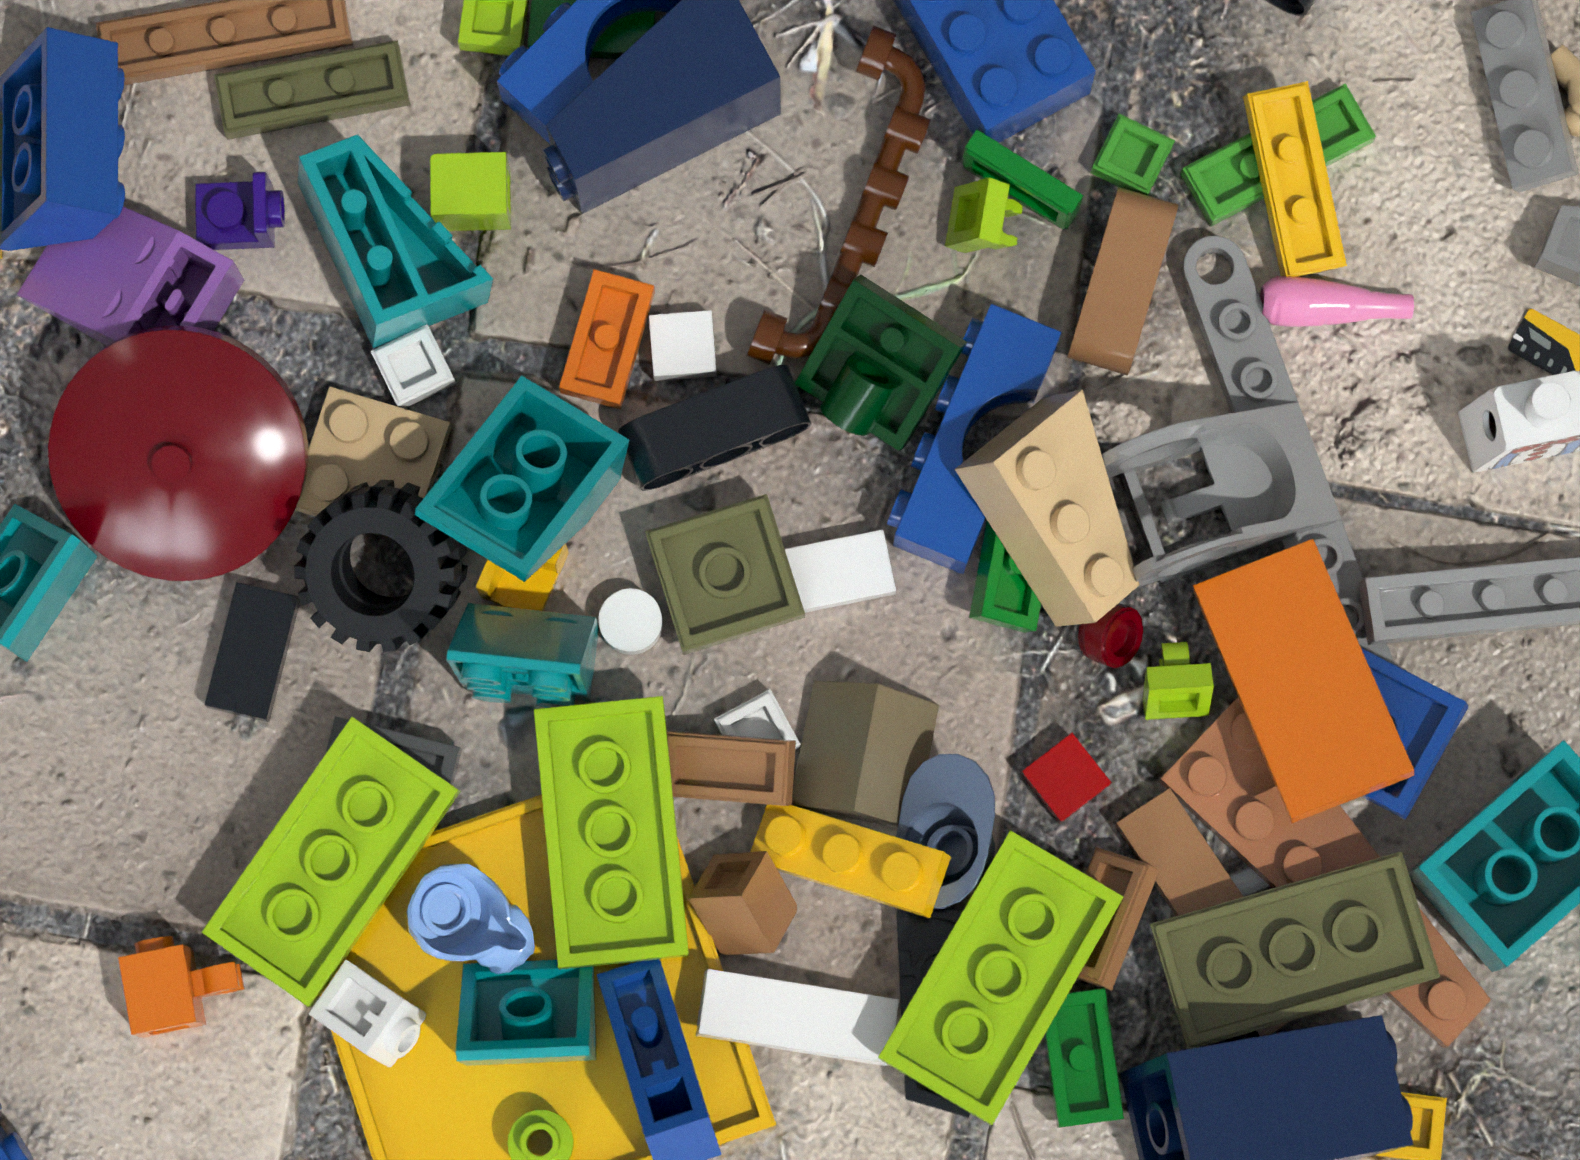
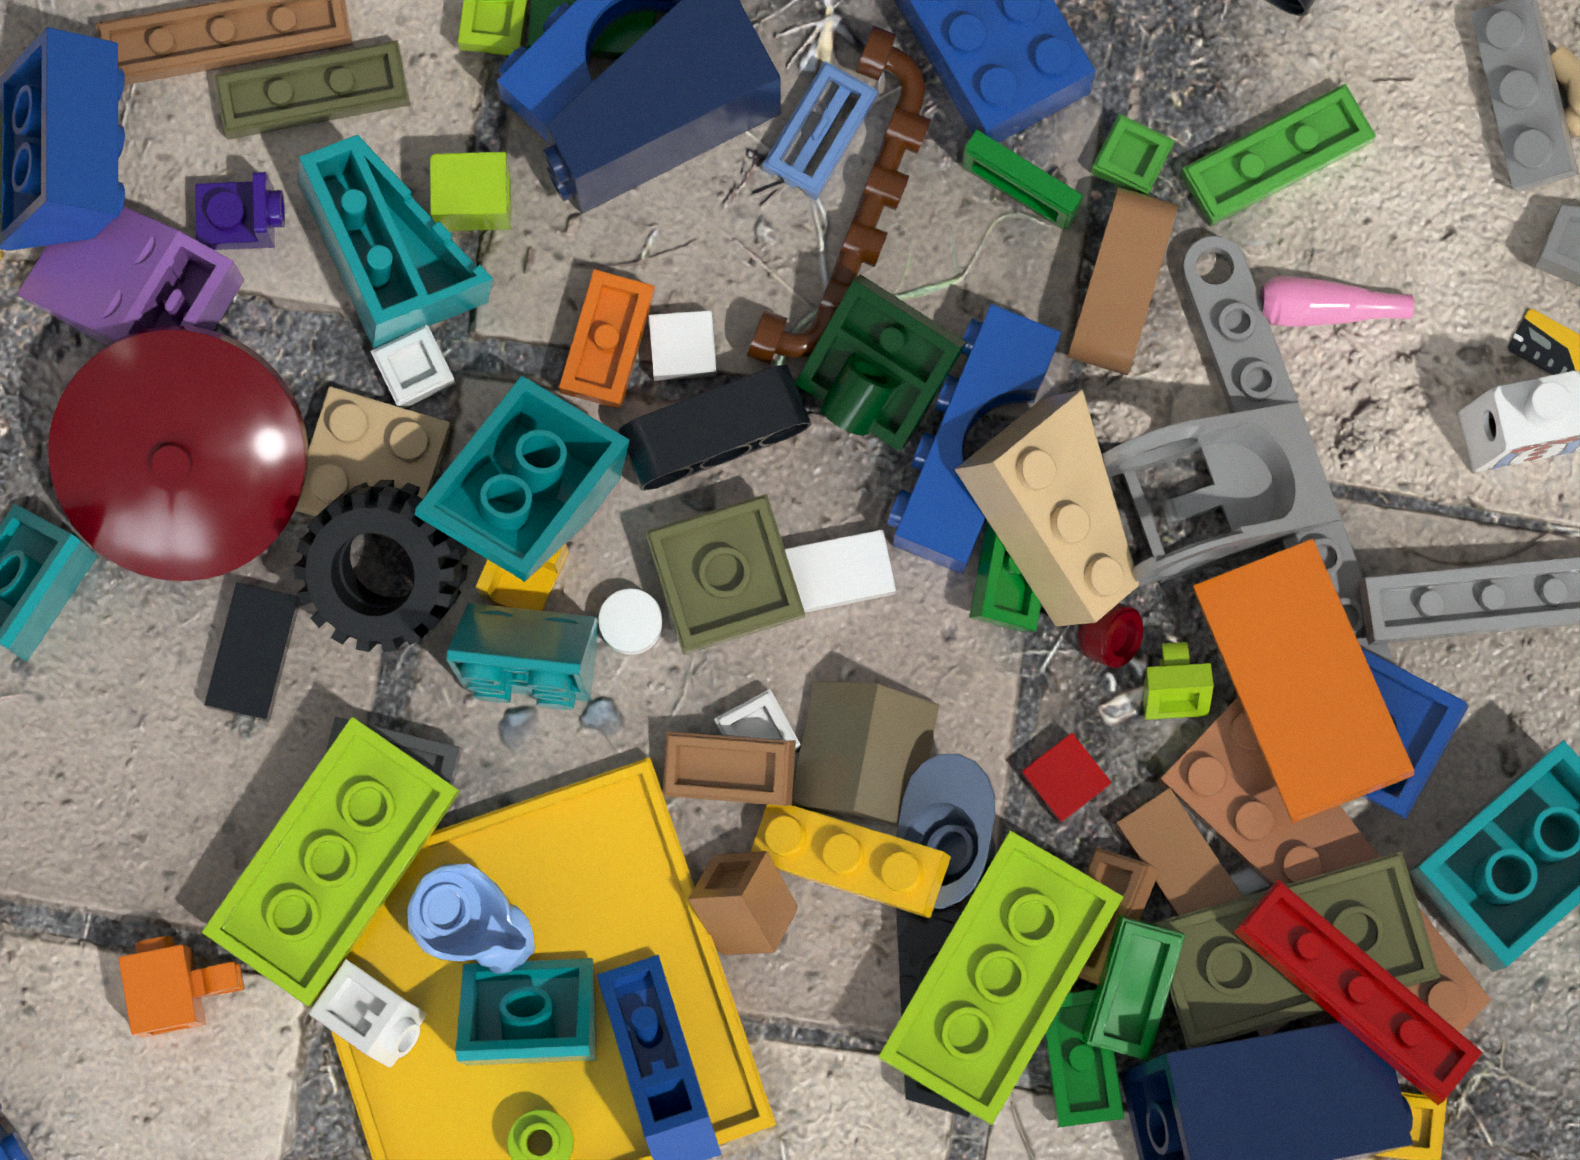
(611, 833): lime plate -> none
(795, 174): none -> medium blue tile
(795, 1016): white tile -> none
(979, 216): lime tile -> none
(1133, 987): none -> green tile
(1294, 180): yellow tile -> none
(1358, 992): none -> red tile

